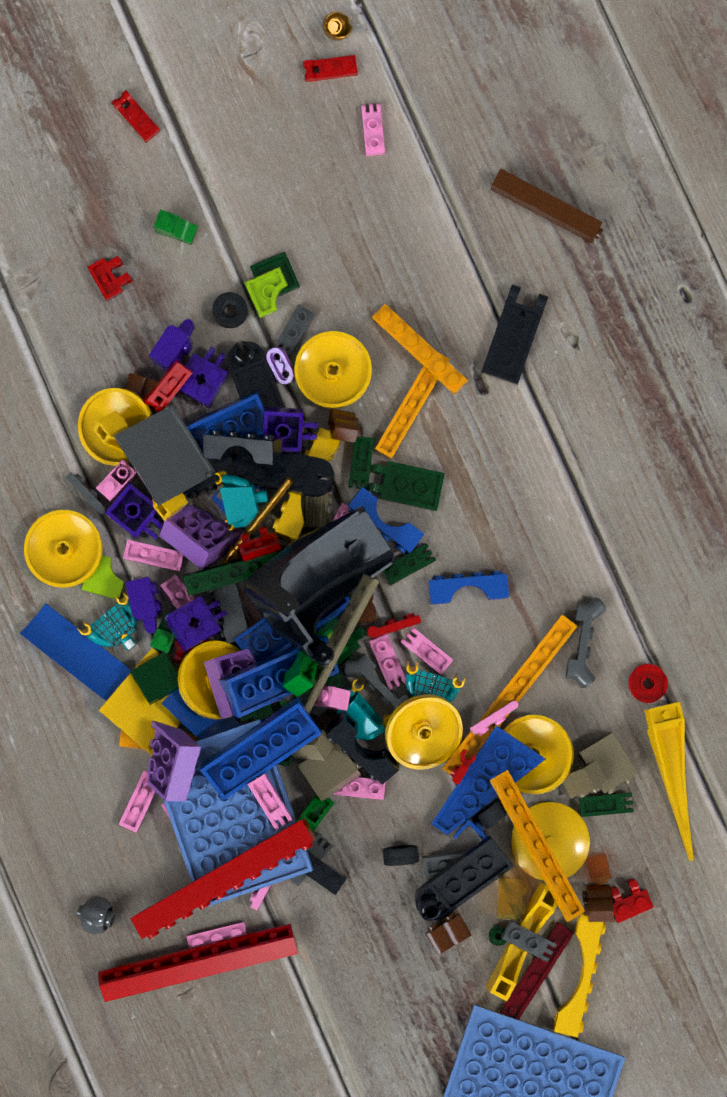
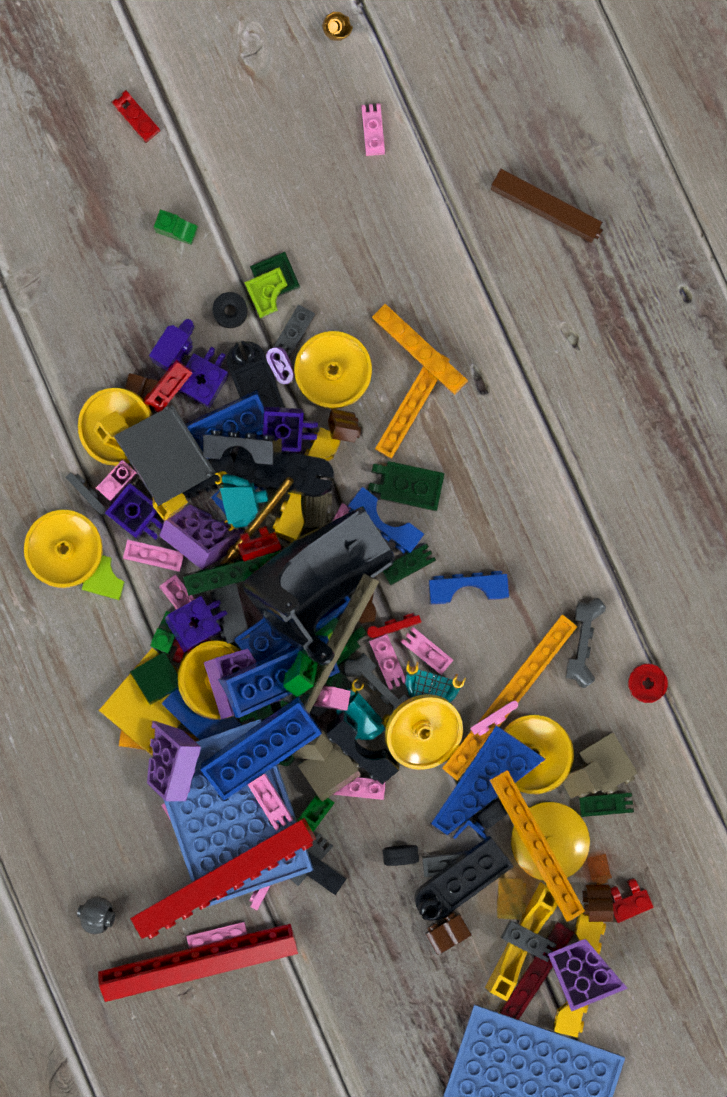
(75, 652): blue arch -> none
(105, 279): red plate -> none
(114, 626): teal torso -> none
(138, 804): bright pink plate -> none
(144, 602): dark purple hinge -> none
(330, 68): red plate -> none
(361, 461): dark green hinge -> none
(459, 771): red plate -> none
(492, 932): dark green plate -> none
(513, 338): black hinge -> none
(584, 975): none -> medium lavender wedge
(667, 739): yellow plate -> none

